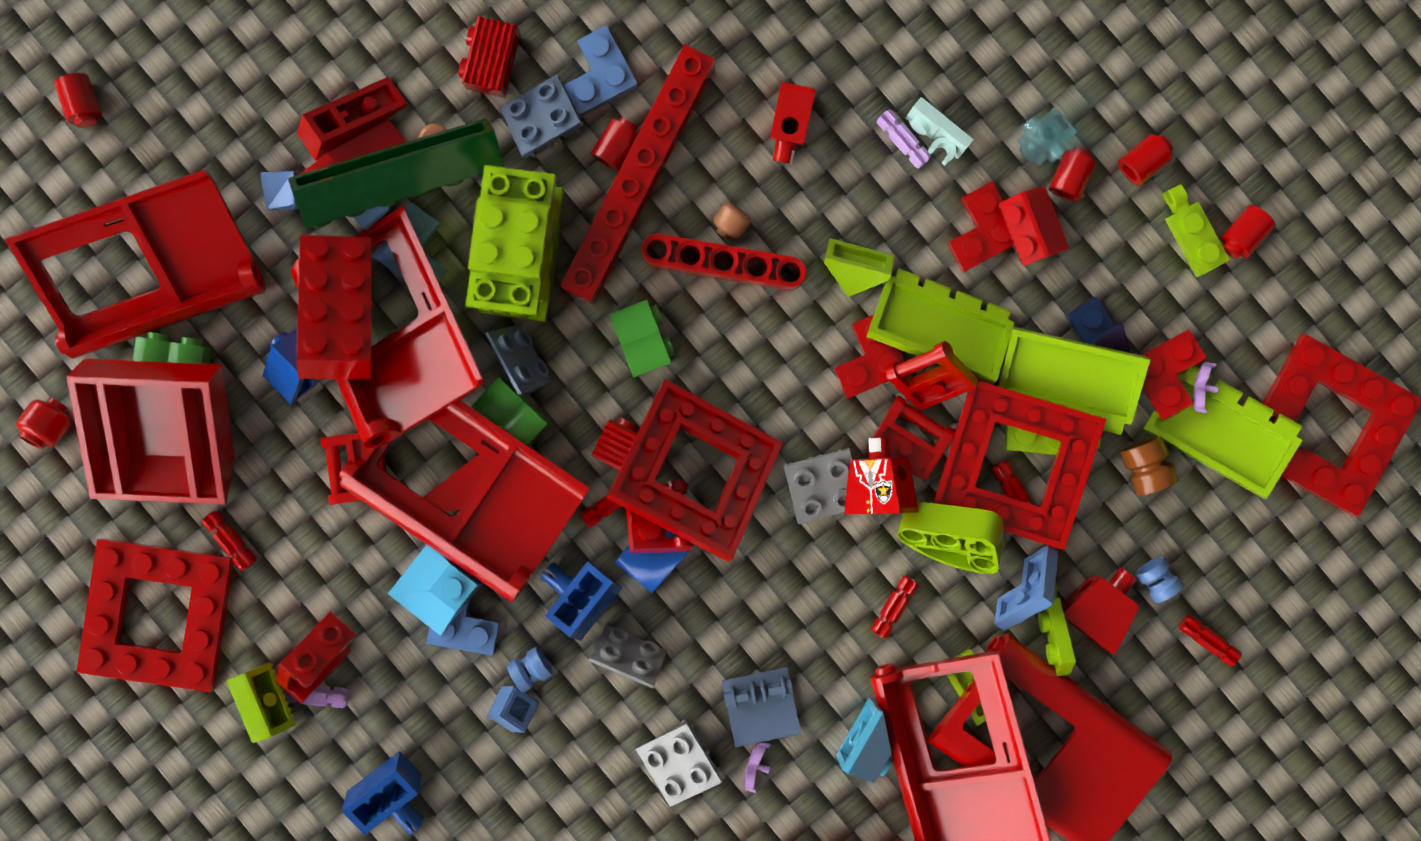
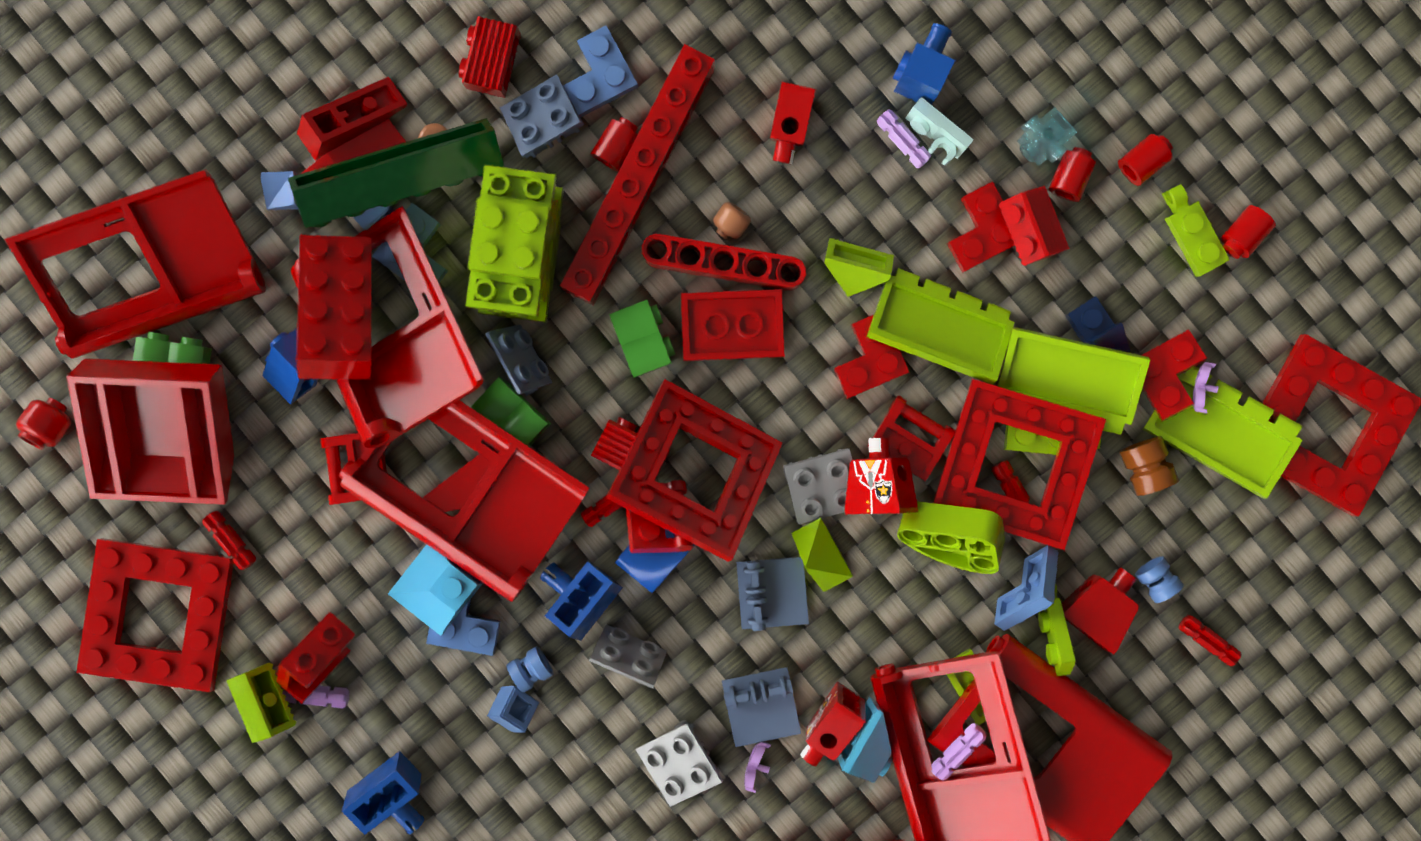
(78, 99): red brick -> none
(732, 325): none -> red plate
(772, 593): none -> sand blue hinge
(821, 555): none -> lime slope
(834, 725): none -> red torso
(894, 606): red axle -> none
(925, 68): none -> blue brick
(934, 385): red plate -> none
(958, 751): none -> lavender axle

